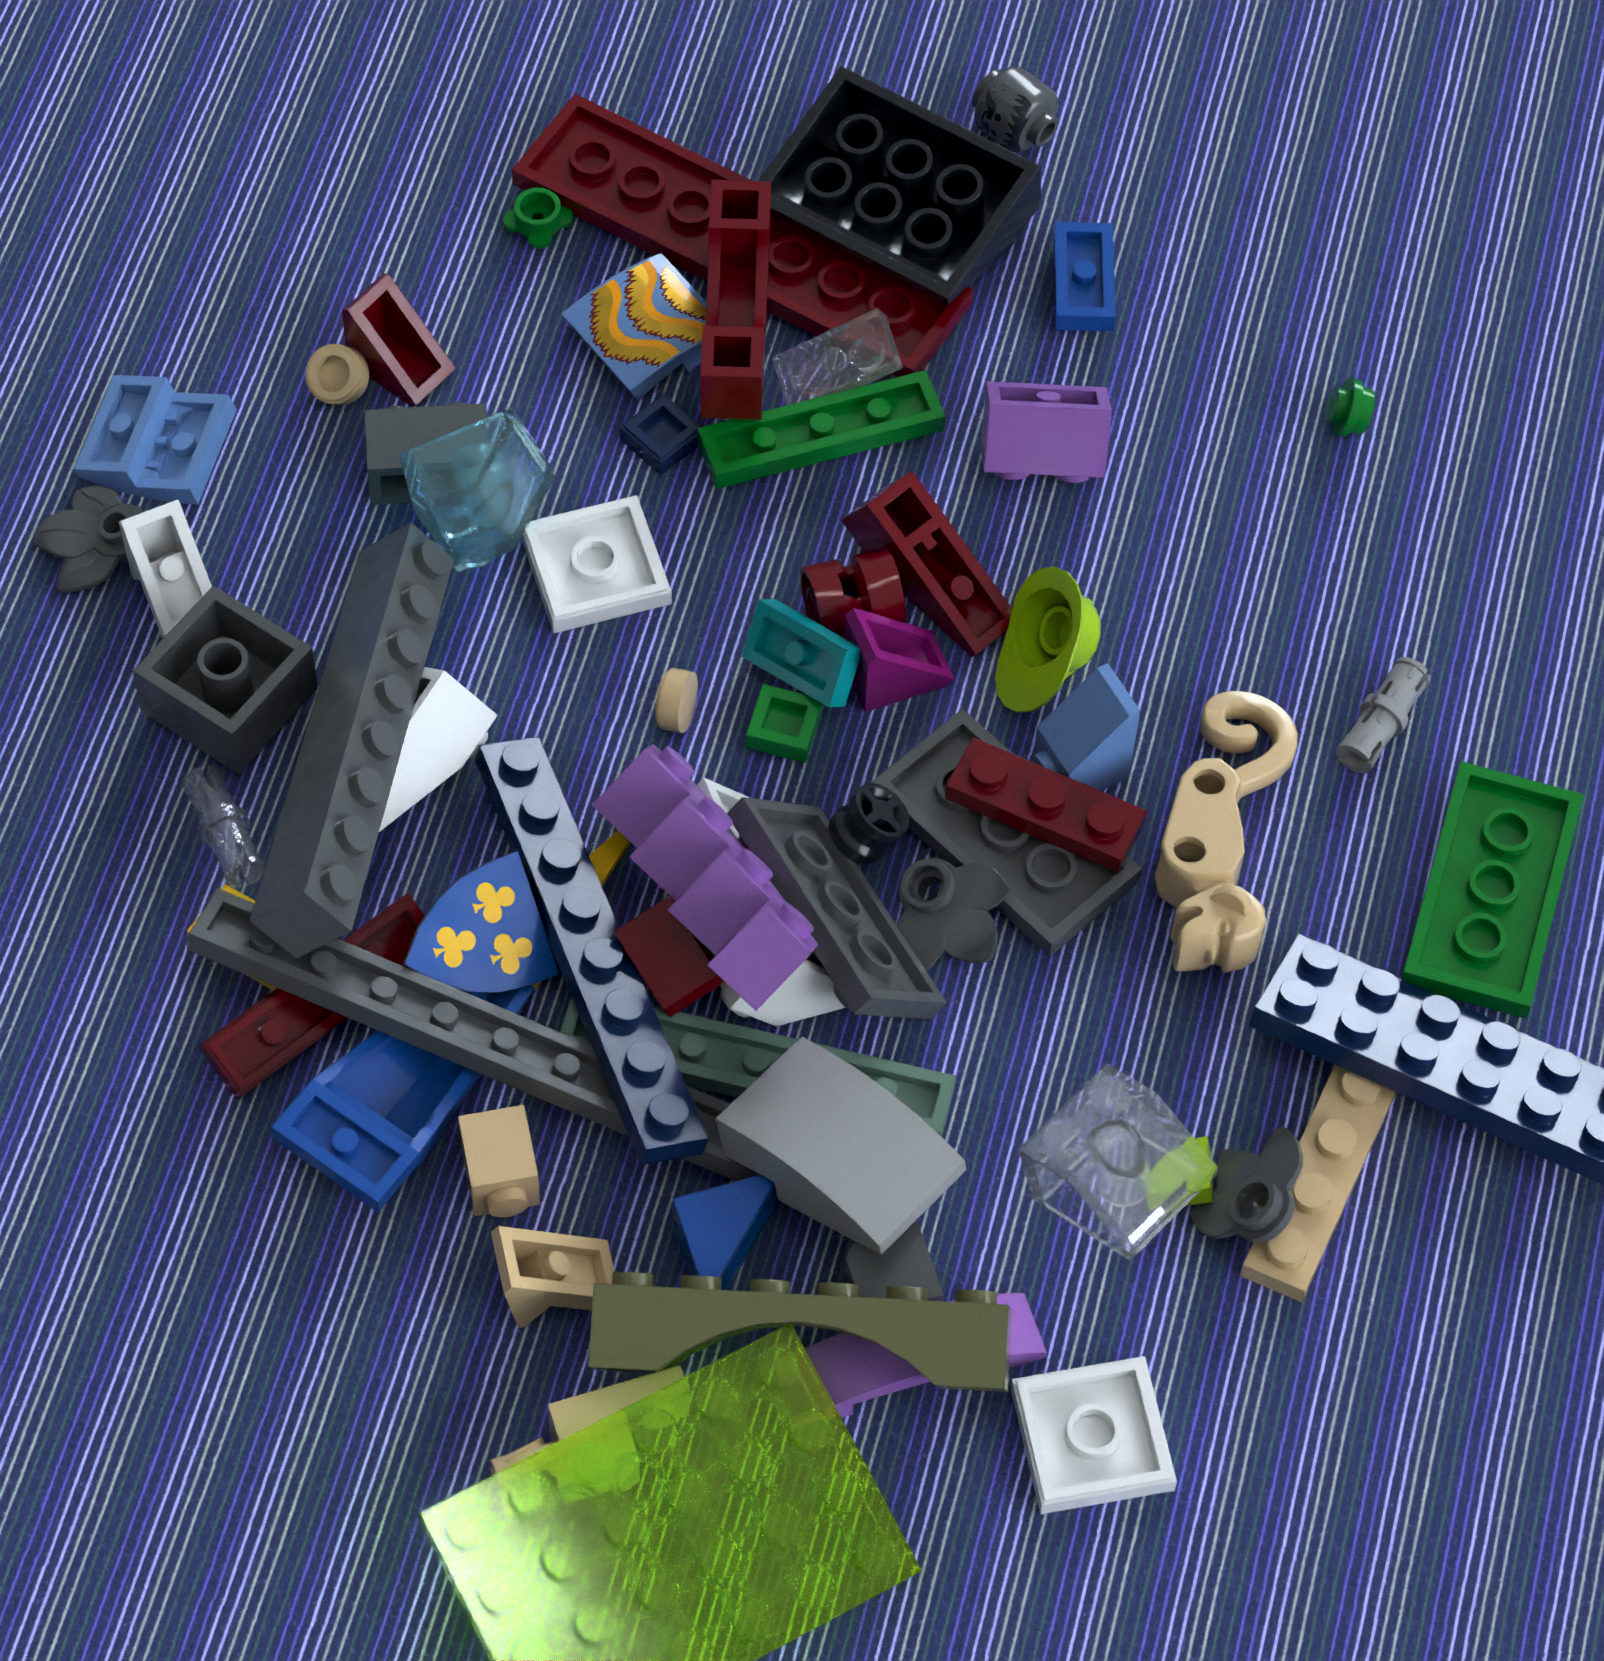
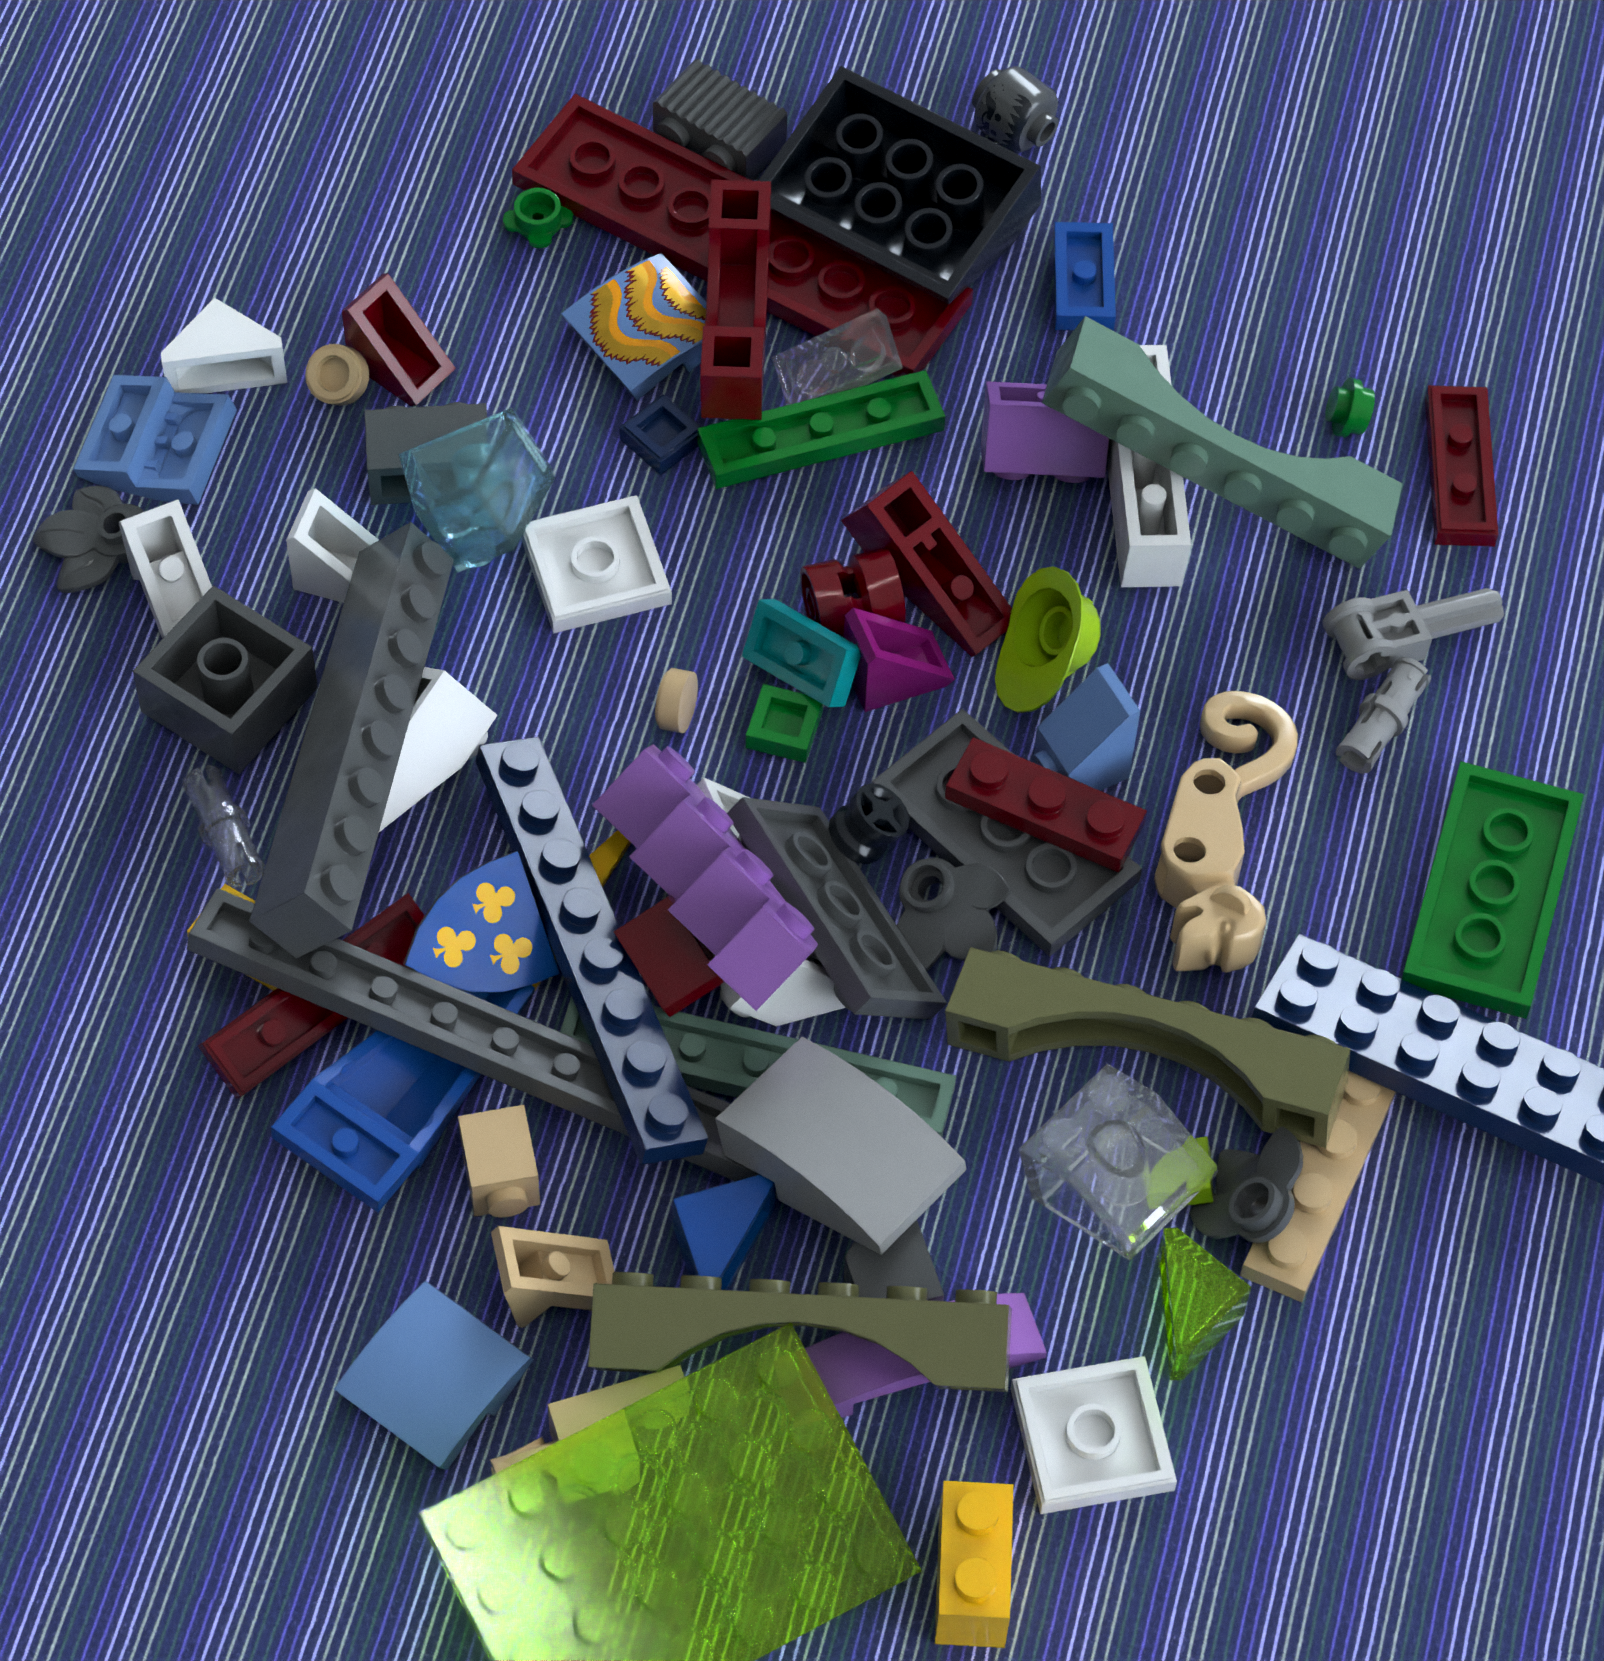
(223, 353): none -> white slope
(324, 547): none -> white slope
(433, 1374): none -> medium blue slope
(720, 120): none -> dark grey brick
(974, 1564): none -> yellow brick
(1025, 1008): none -> olive arch
(1120, 394): none -> sand green arch
(1148, 510): none -> white brick
(1198, 1301): none -> clear neon green slope
(1392, 626): none -> light grey connector
(1461, 466): none -> dark red tile

